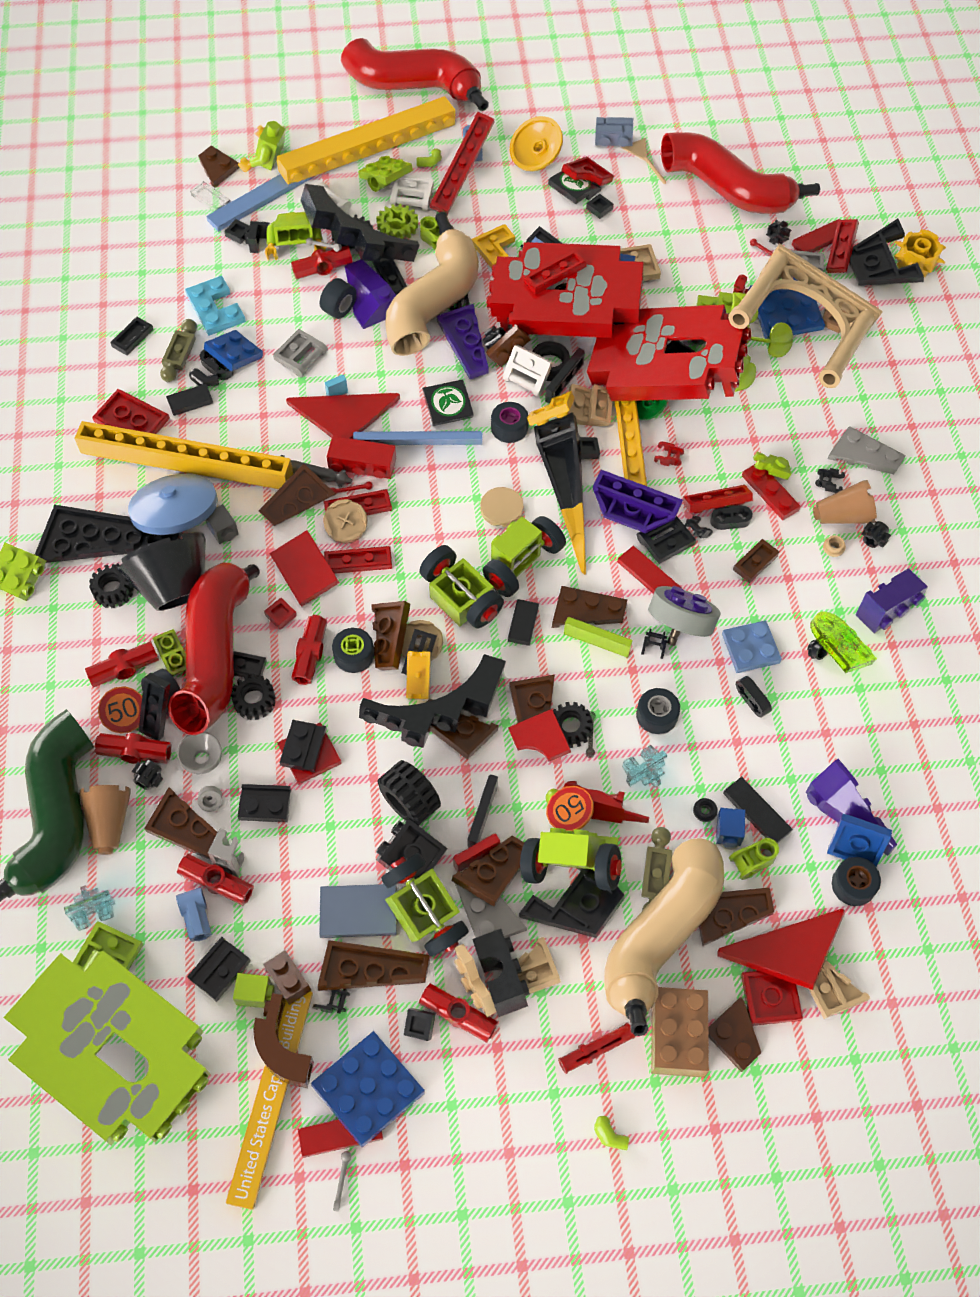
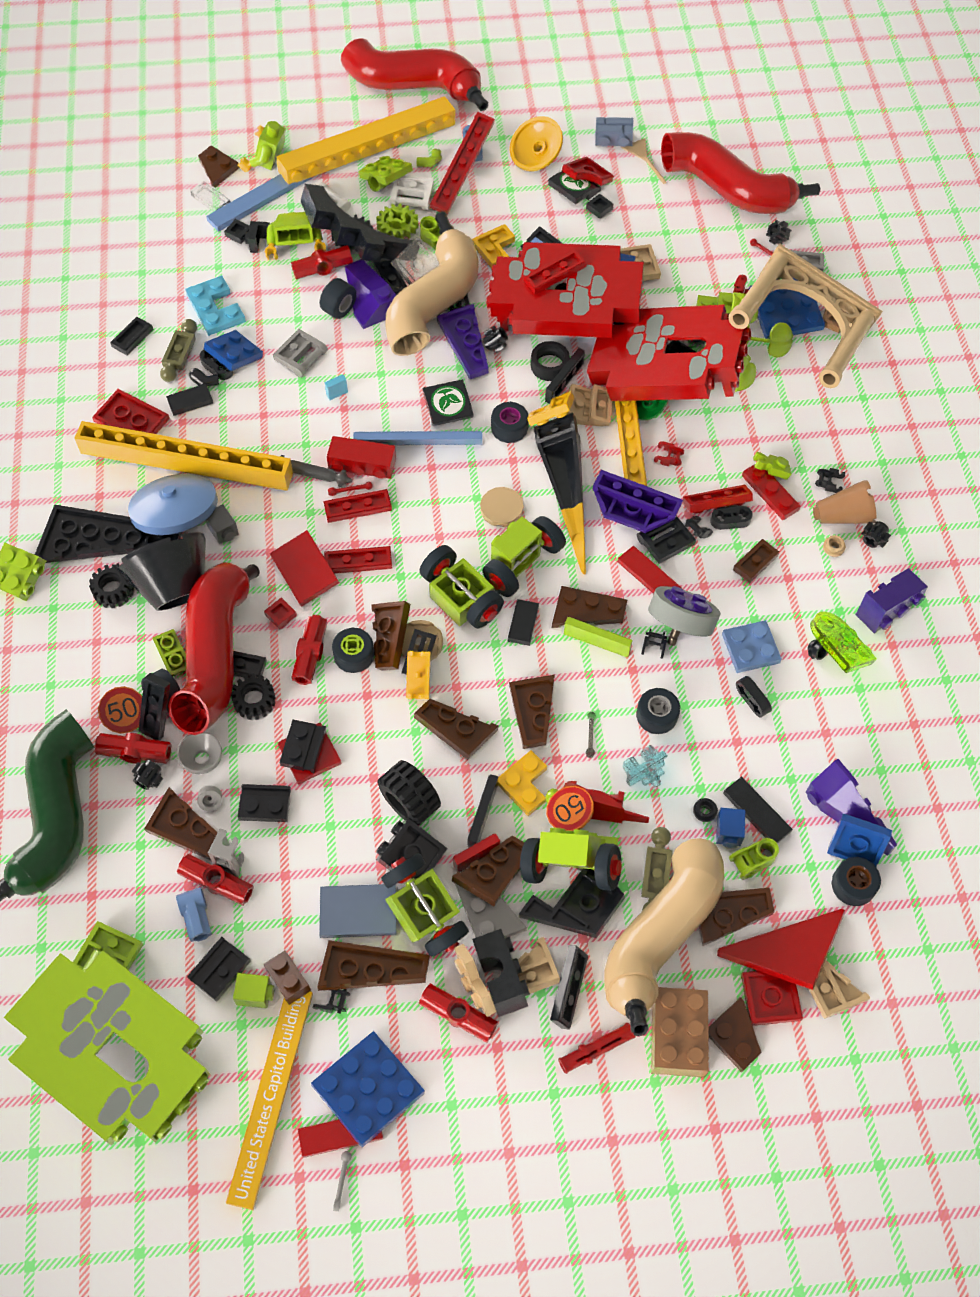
(90, 903): clear light blue hips -> none
(105, 815): medium nougat cone -> none
(121, 664): red piece -> none
(282, 1063): reddish brown arch -> none
(296, 495): reddish brown wing -> none
(337, 247): light grey hinge -> none
(343, 413): red tile -> none
(345, 521): tan tile -> none
(414, 261): none -> clear tile
(419, 1024): black plate -> none
(445, 712): black arch -> none
(502, 349): reddish brown plate -> none
(518, 782): none -> yellow plate
(530, 364): white plate -> none
(541, 734): red tile -> none
(569, 987): none -> black tile
(579, 713): black tyre -> none
(589, 448): black plate -> none
(607, 1135): lime arm -> none
(816, 239): red tile -> none
(842, 246): red tile -> none
(865, 450): light grey wing -> none
(874, 262): black wing -> none
(920, 248): yellow brick -> none

